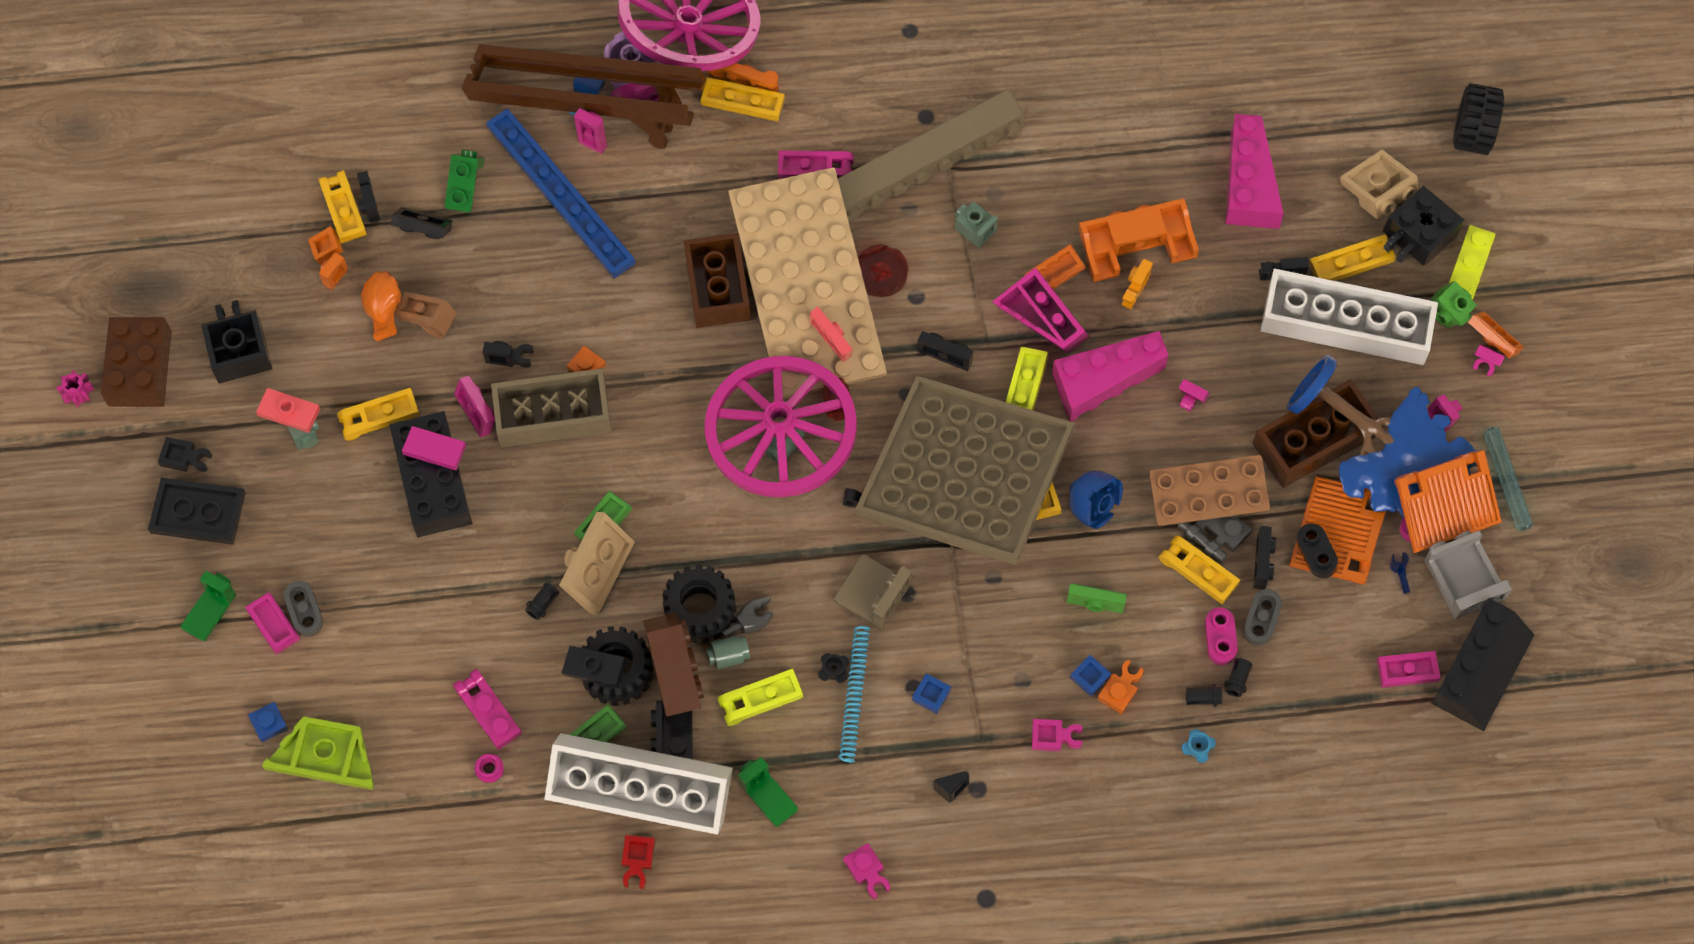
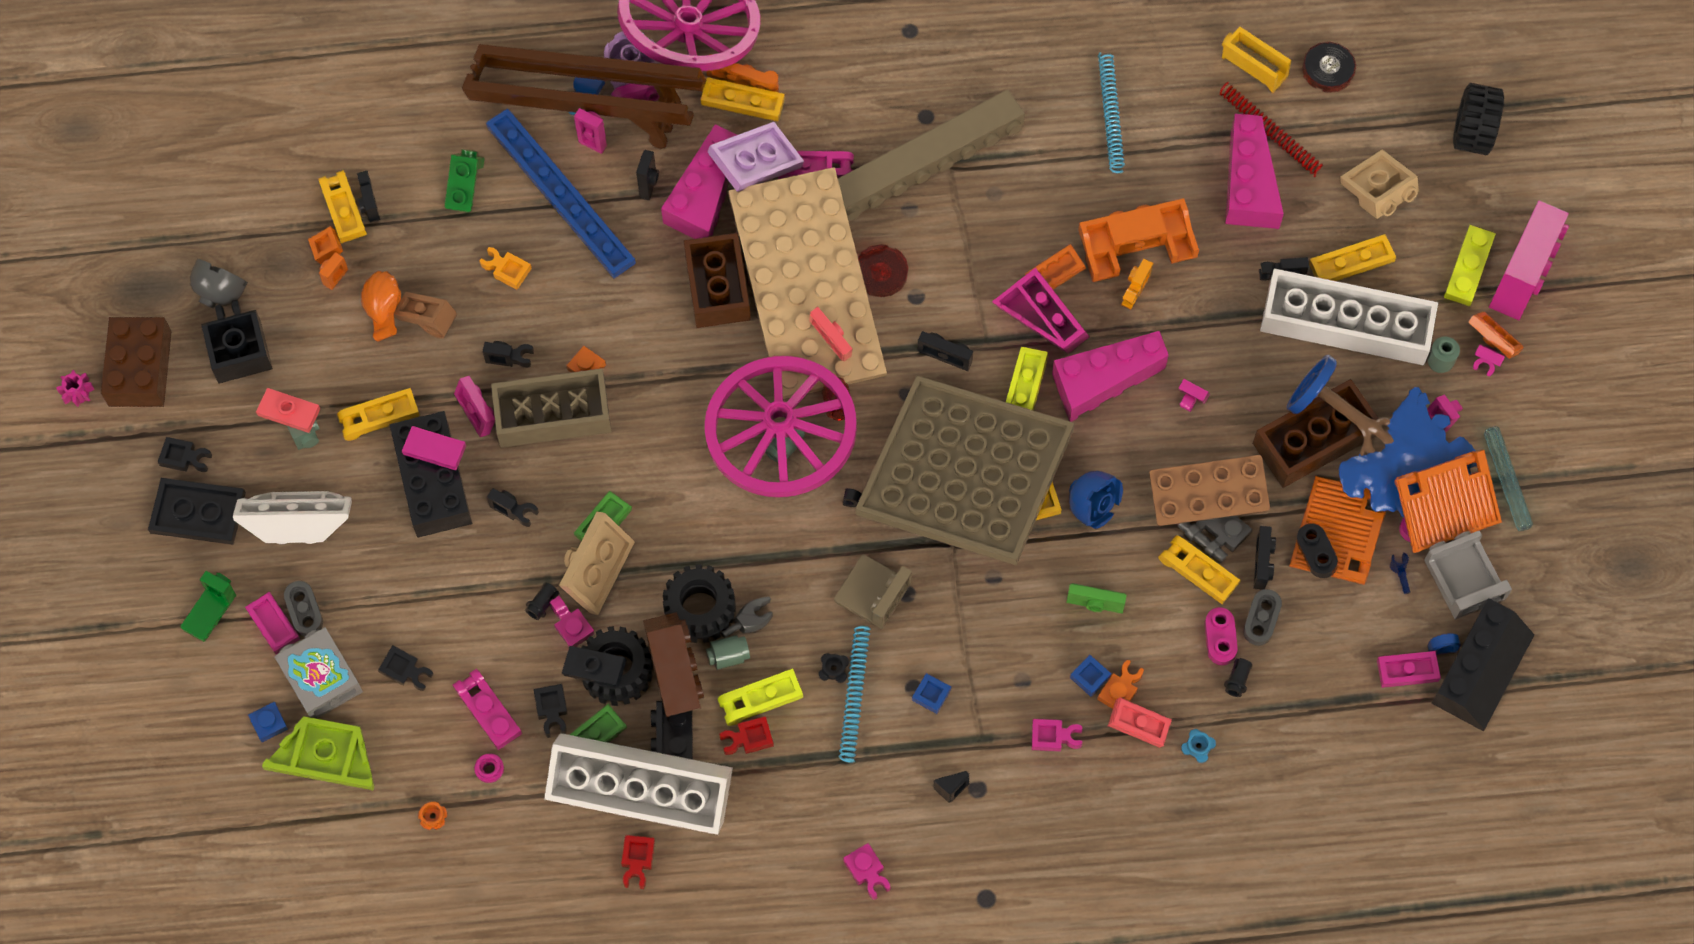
(215, 284): none -> dark grey cylinder
(293, 515): none -> white wedge
(318, 673): none -> panel
(401, 666): none -> black plate
(411, 221): black plate -> none
(432, 808): none -> orange plate
(507, 505): none -> black plate
(508, 270): none -> light orange plate
(551, 705): none -> black plate
(572, 626): none -> dark pink plate
(647, 174): none -> black plate
(700, 192): none -> dark pink wedge
(752, 735): none -> red plate
(755, 156): none -> lavender plate
(766, 792): green bracket -> none
(976, 230): sand green brick -> none
(1110, 111): none -> medium azure piece
(1139, 722): none -> coral plate
(1204, 695): black pin -> none
(1256, 58): none -> yellow window
(1271, 127): none -> red piece
(1329, 66): none -> black tile
(1422, 227): black hinge -> none
(1443, 354): none -> sand green brick
(1444, 644): none -> blue tile
(1453, 305): bright green brick -> none
(1530, 260): none -> wedge

